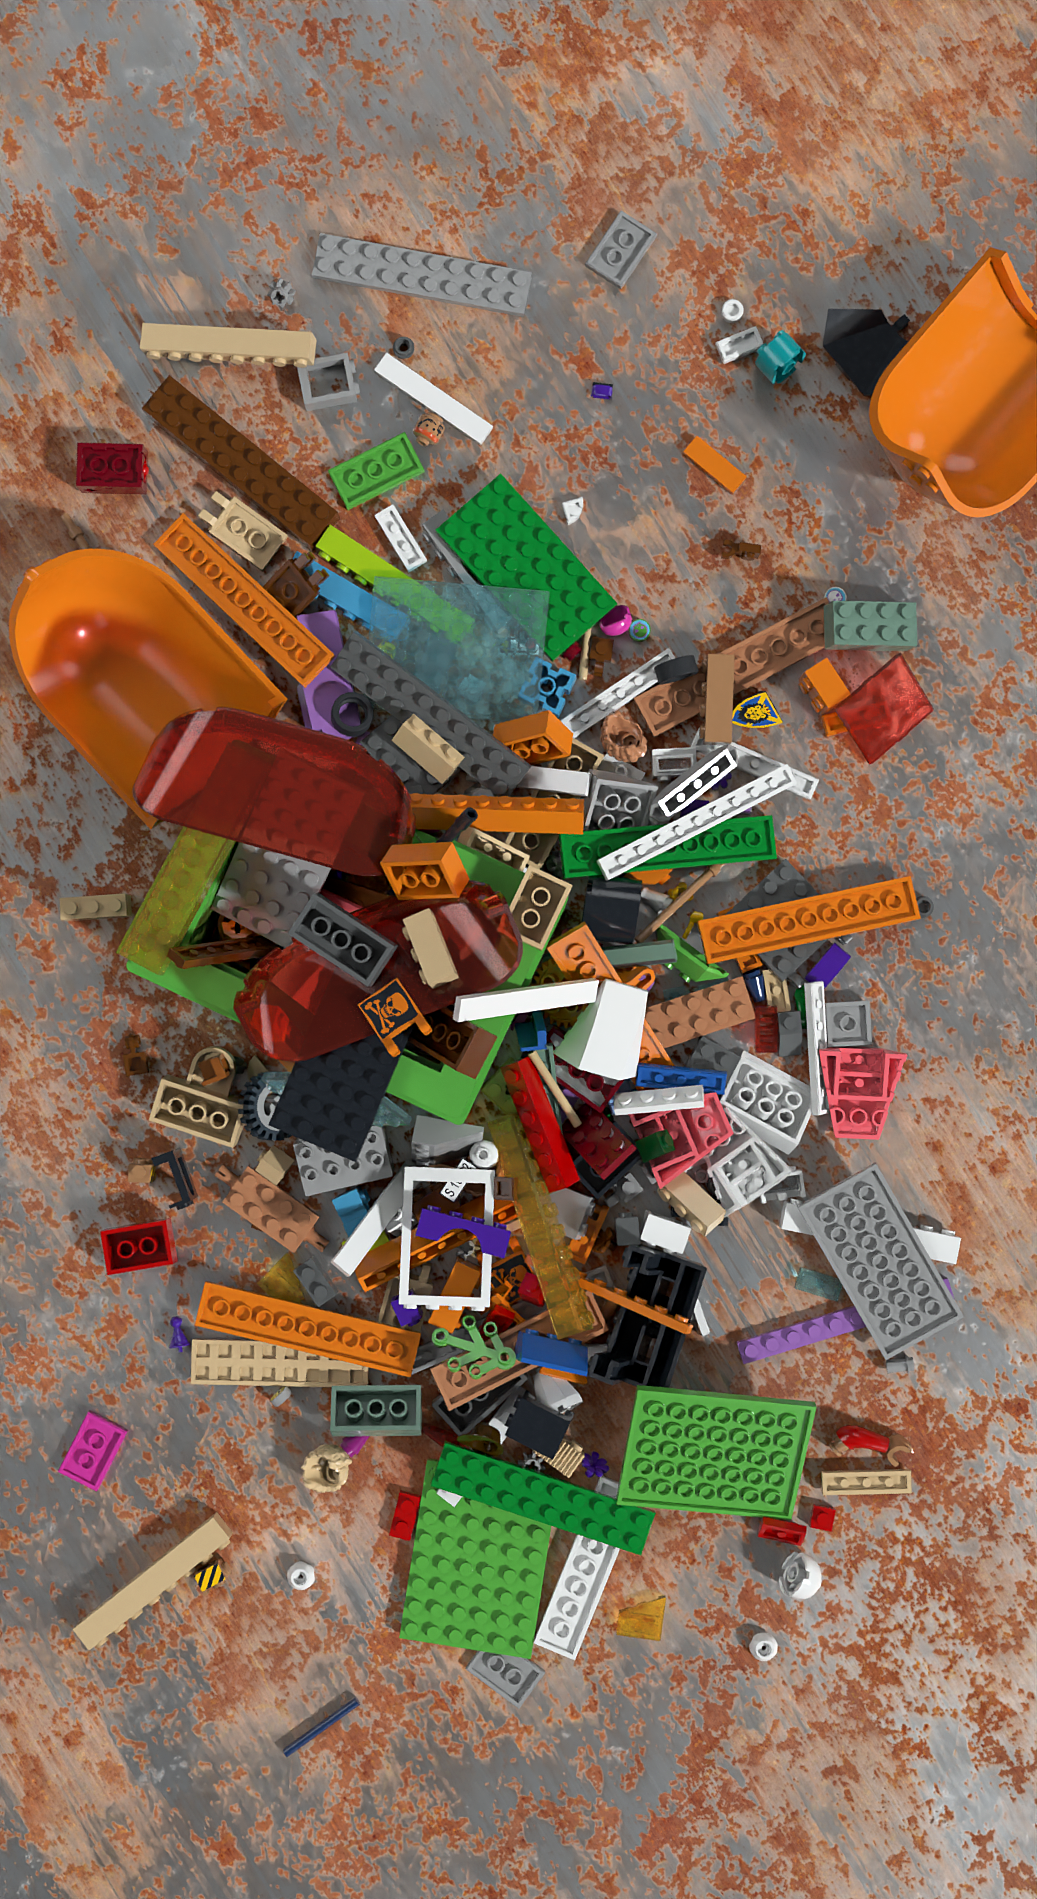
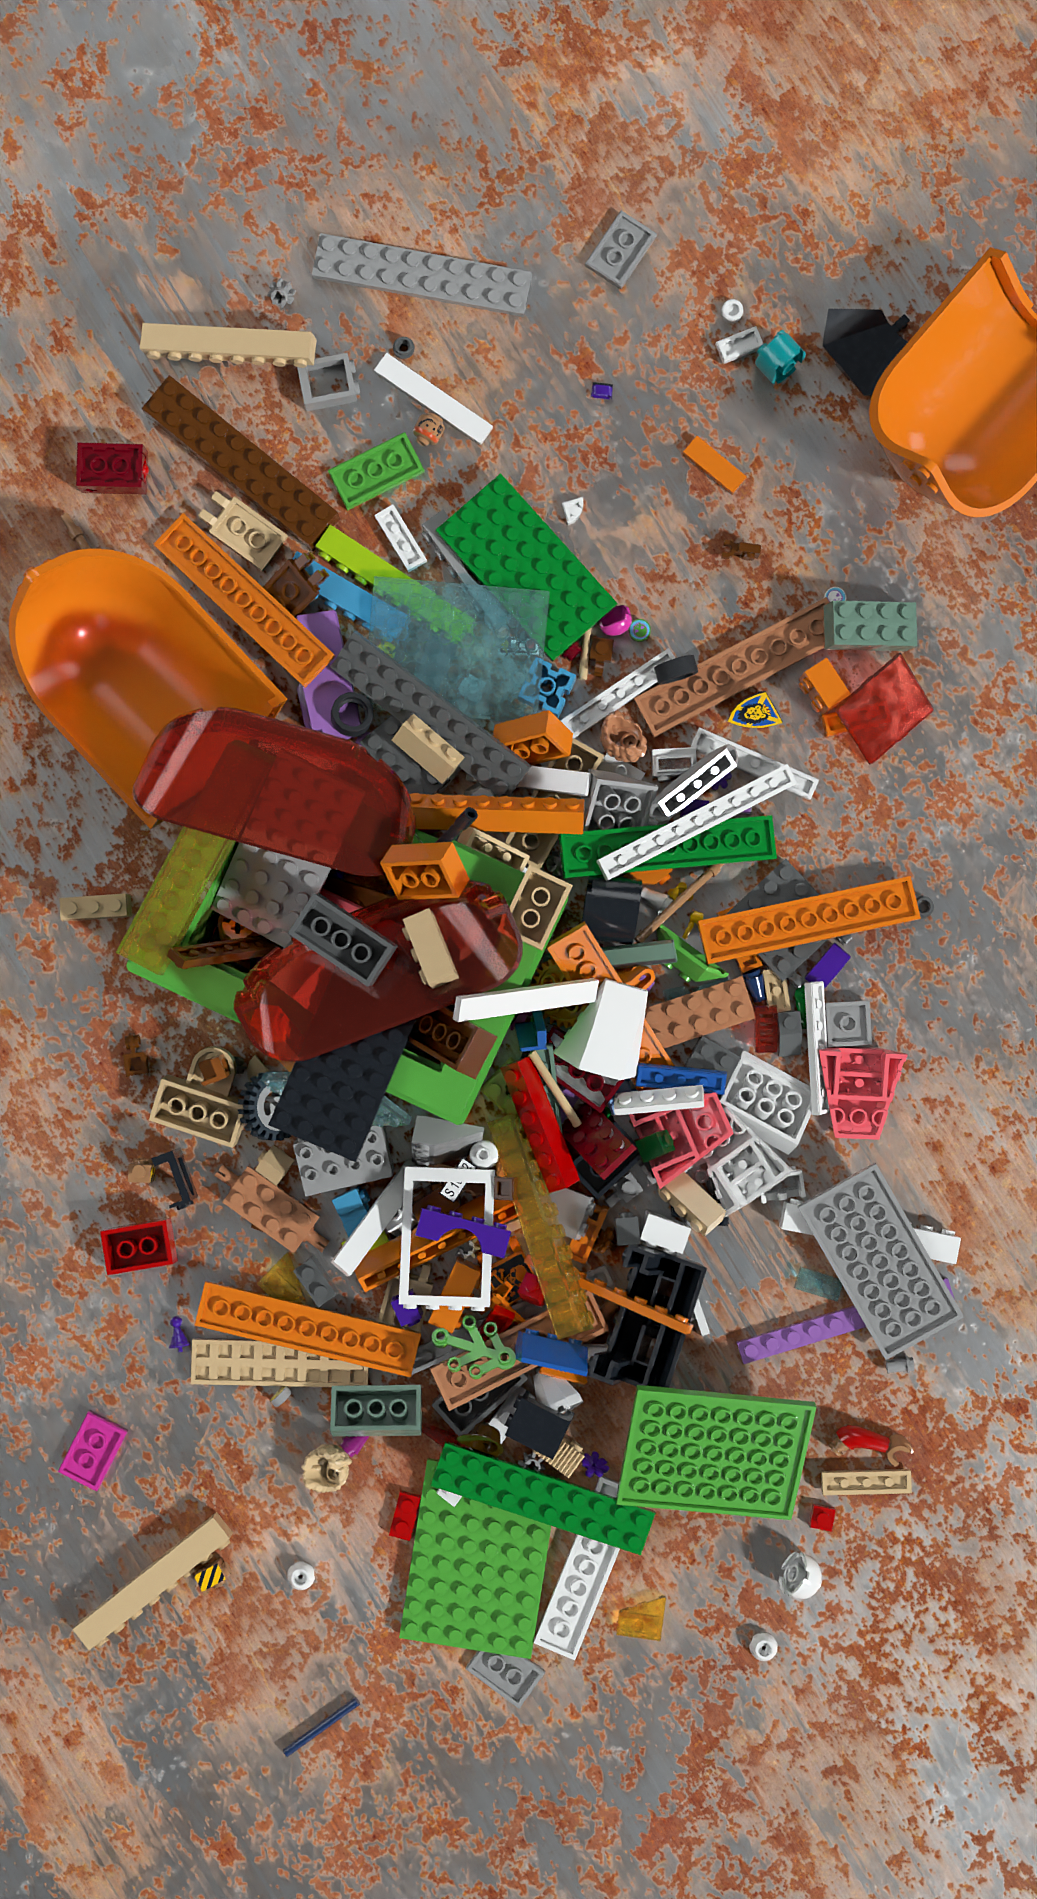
(391, 1012): flag -> none
(718, 699): medium nougat brick -> none
(782, 1531): red plate -> none

